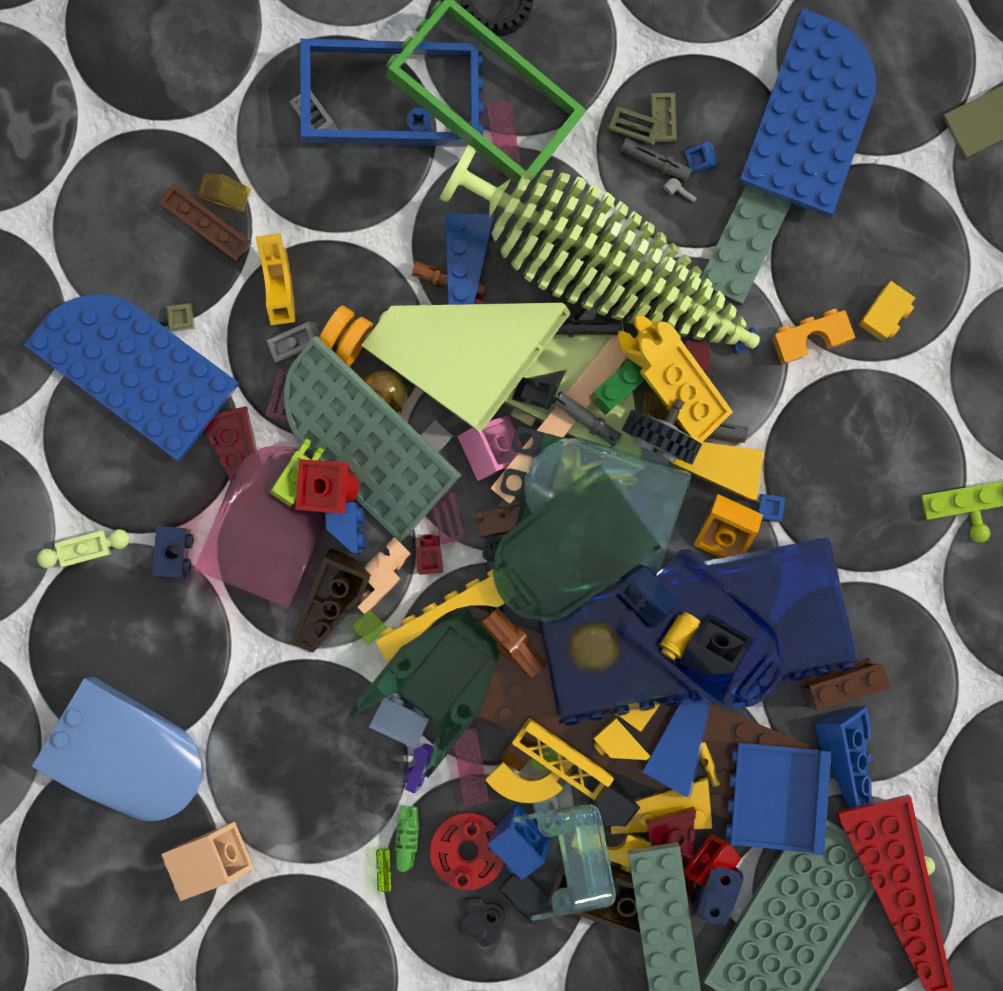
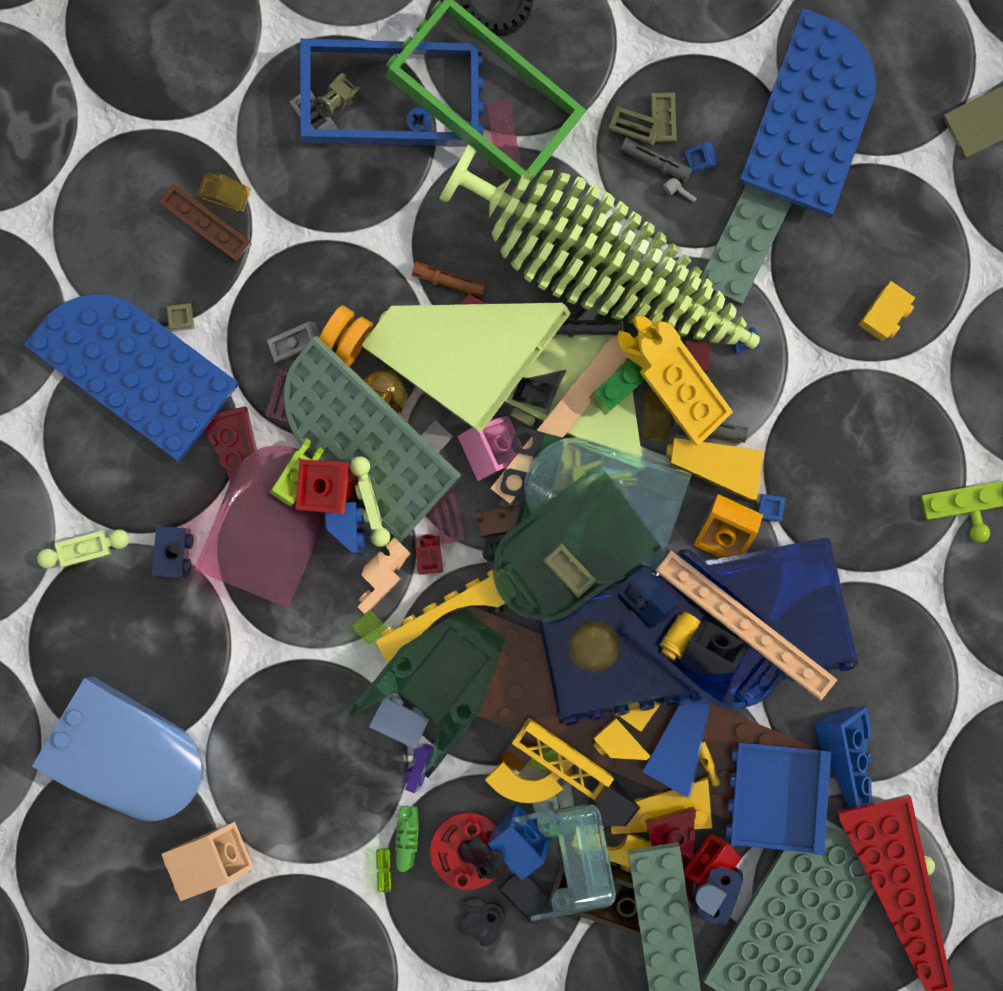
(277, 279): yellow arch -> none
(334, 593): dark brown wedge -> none
(339, 94): none -> olive connector
(360, 467): none -> yellowish green plate
(465, 253): blue wing -> none
(471, 768): clear pink tile -> none
(486, 861): none -> black plate
(513, 643): dark orange piece -> none
(569, 570): none -> olive plate
(595, 425): dark grey pin -> none
(662, 435): black wheel -> none
(709, 898): none -> sand blue tile
(746, 625): none -> light nougat tile
(832, 328): light orange arch -> none
(844, 686): reddish brown window -> none

